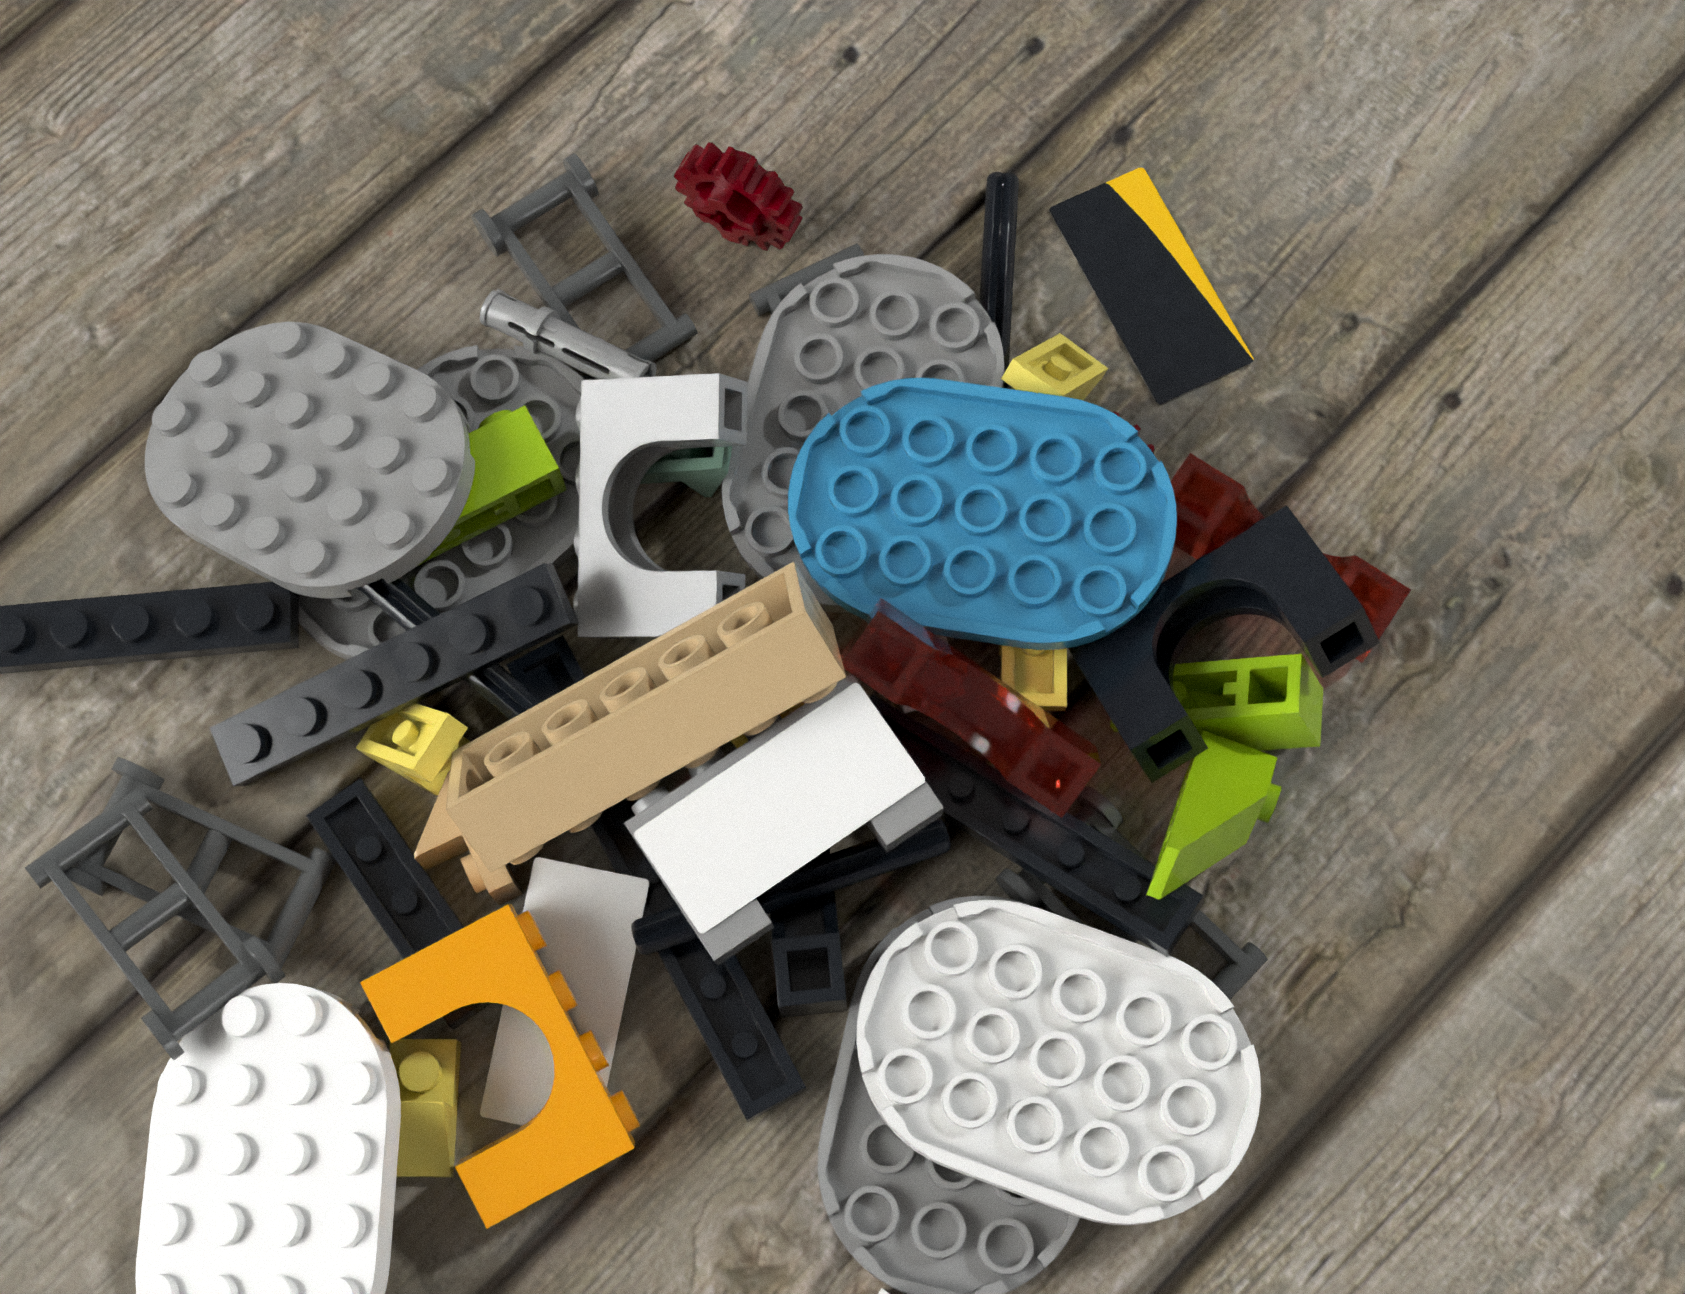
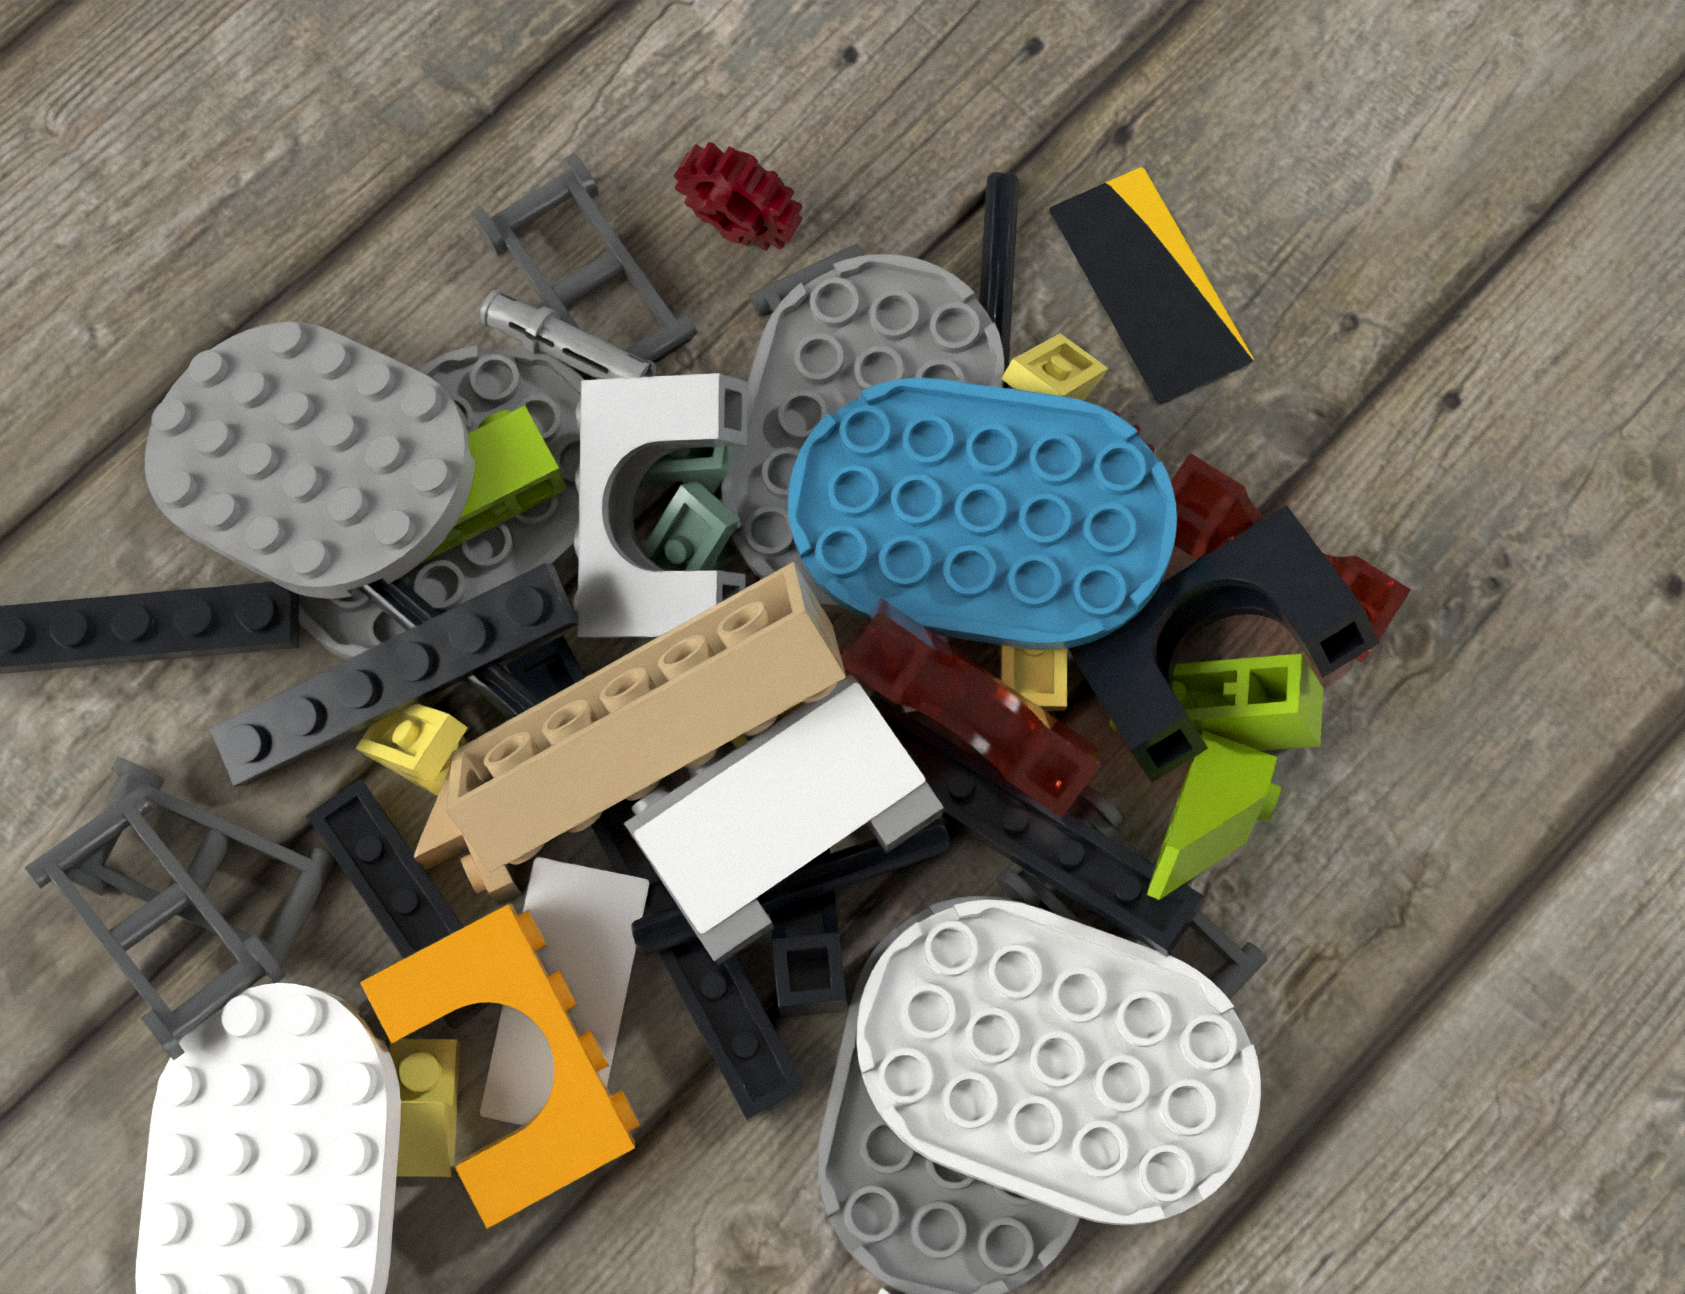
(693, 532): none -> sand green slope

